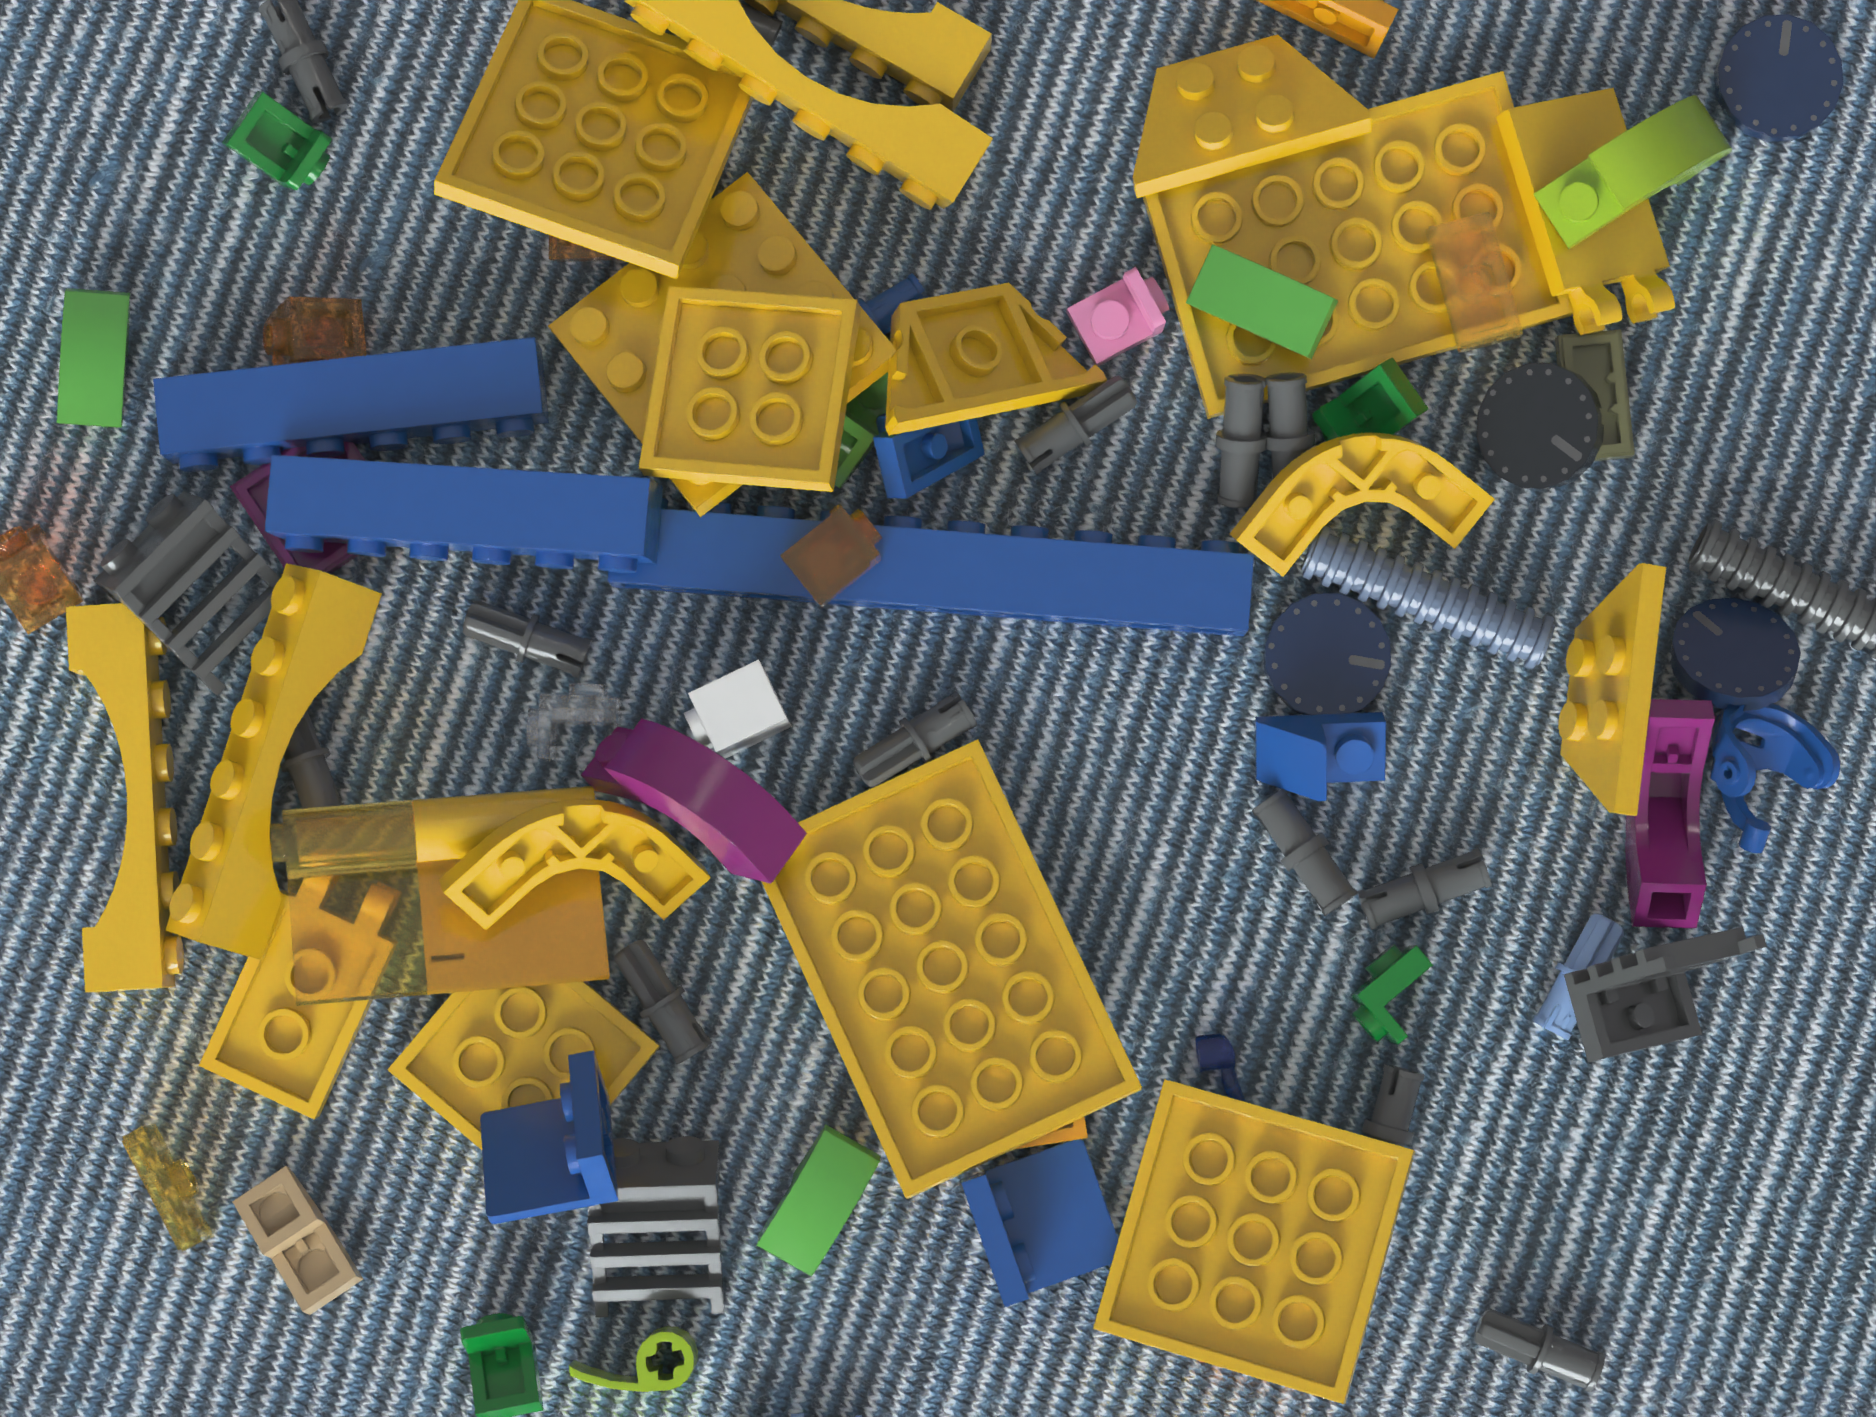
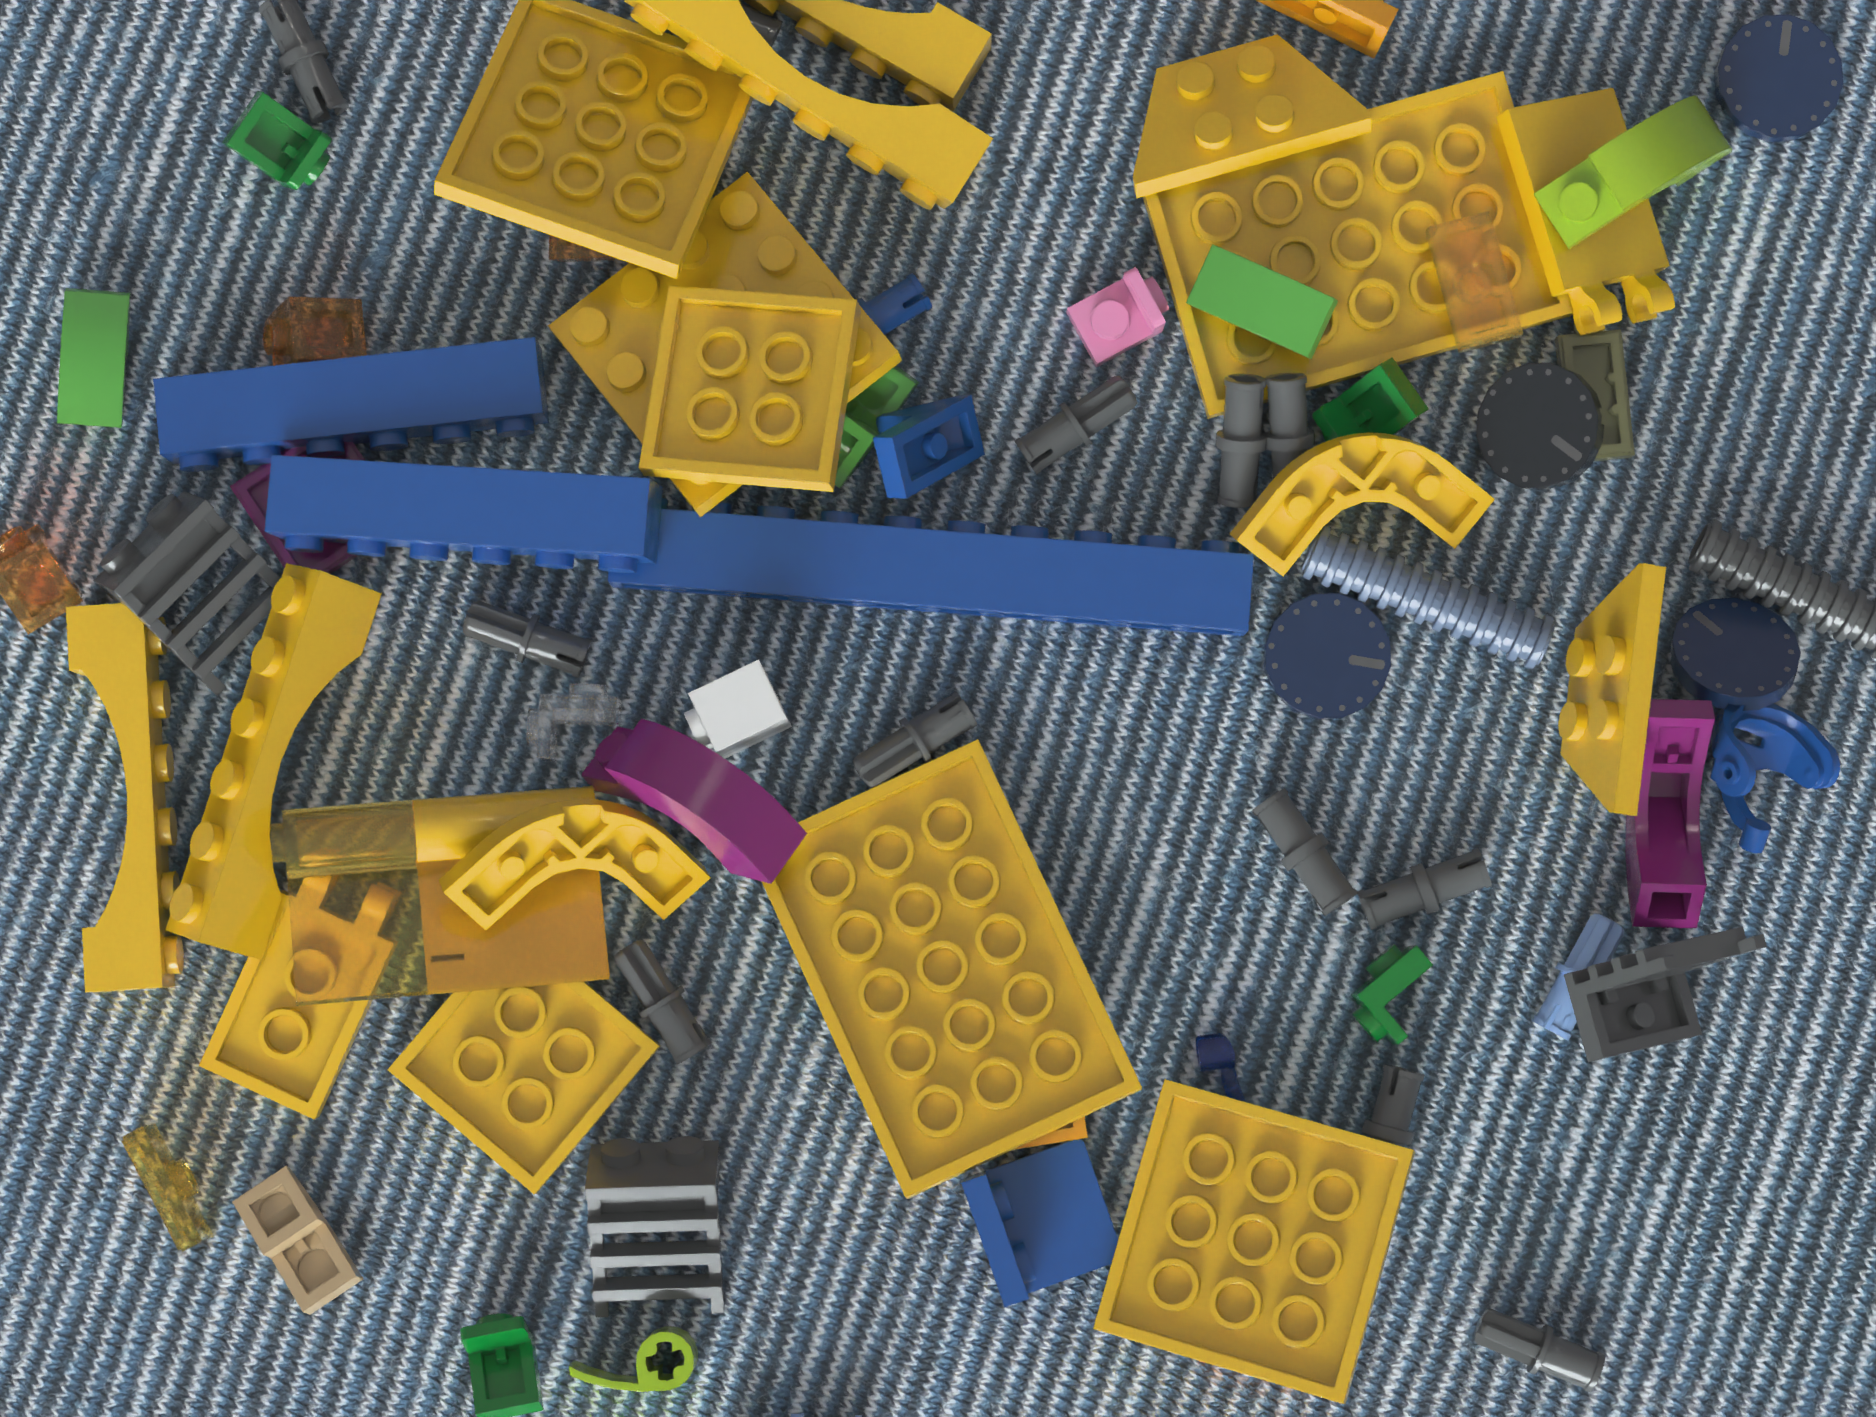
(309, 768): dark grey axle -> none
(551, 1151): blue bracket -> none
(818, 1200): bright green slope -> none
(834, 554): clear orange bracket -> none
(975, 359): yellow wing -> none
(1319, 749): blue slope -> none

